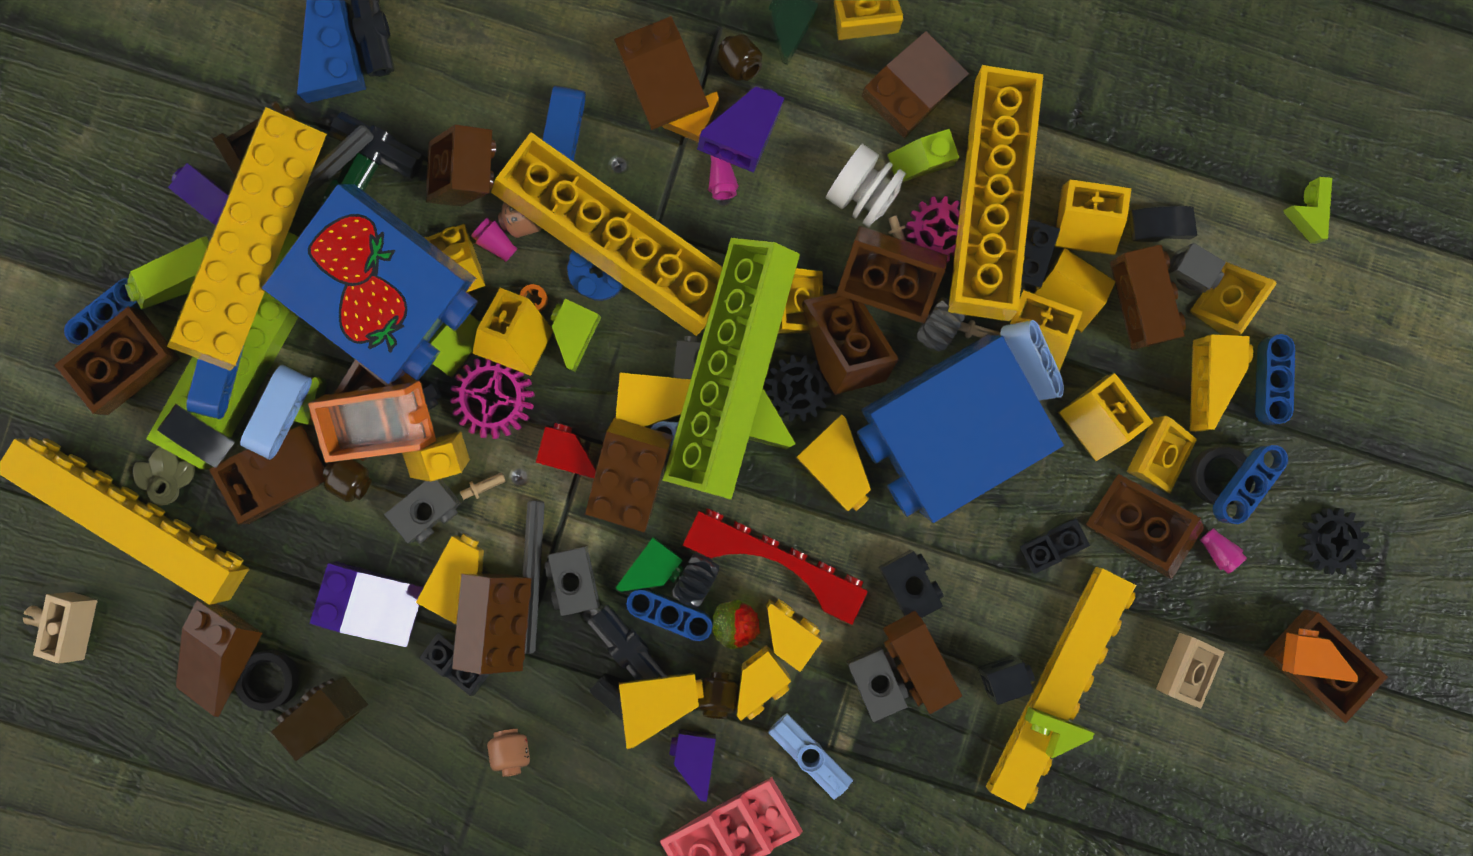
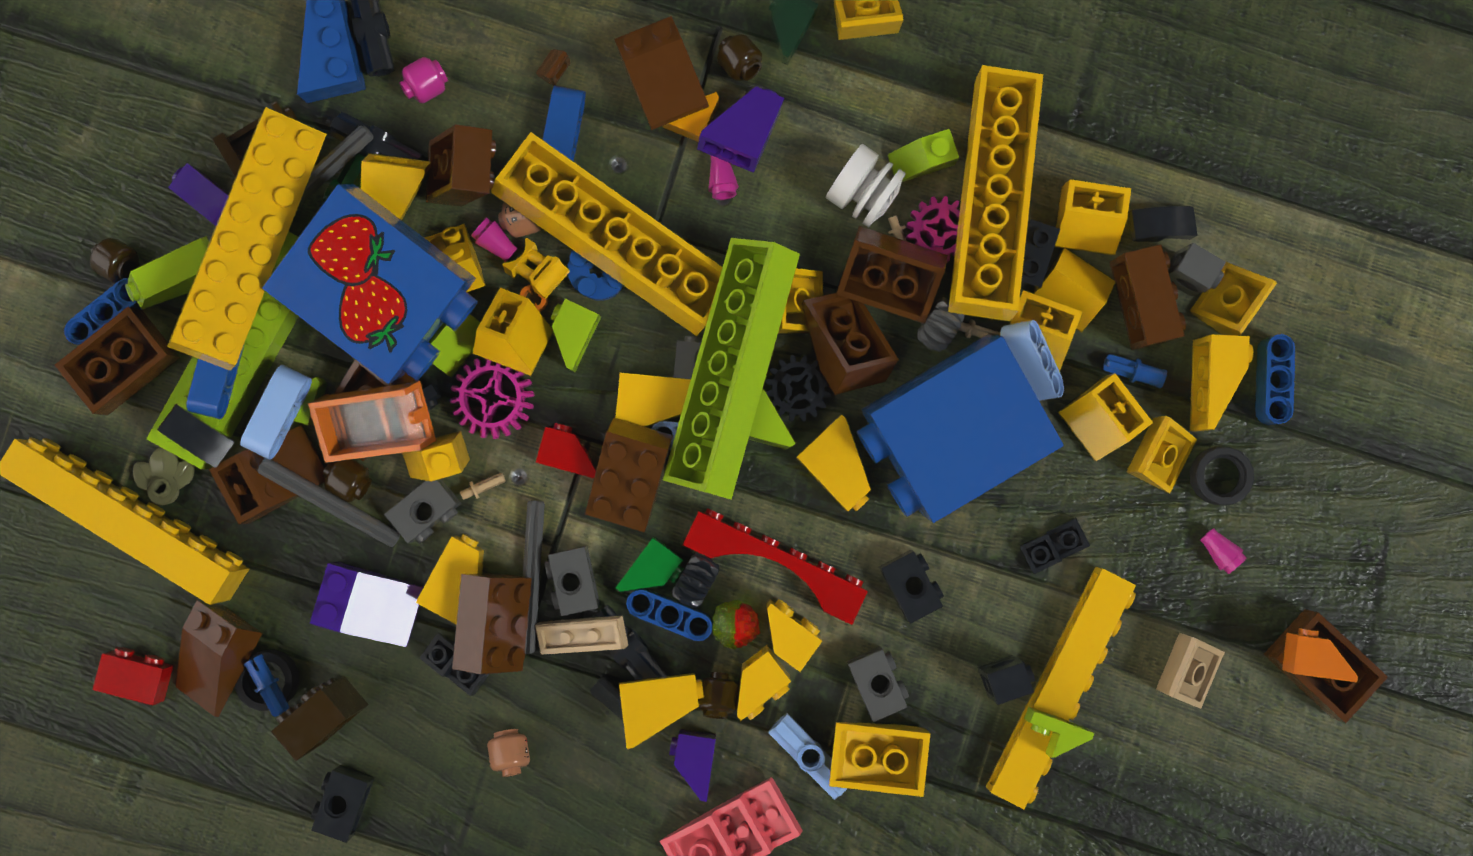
(62, 626): tan brick -> none
(113, 259): none -> dark brown head
(133, 676): none -> red brick
(267, 686): none -> blue axle
(328, 502): none -> dark grey axle
(338, 822): none -> black brick
(393, 180): none -> yellow slope
(423, 80): none -> dark pink head
(547, 274): none -> yellow piece
(554, 66): none -> reddish brown slope
(581, 635): none -> tan tile
(880, 758): none -> yellow slope
(914, 84): reddish brown slope -> none
(921, 663): reddish brown brick -> none
(1135, 370): none -> blue axle
(1146, 526): reddish brown slope -> none
(1264, 480): blue beam -> none
(1313, 218): lime slope -> none
(1332, 555): black gear -> none

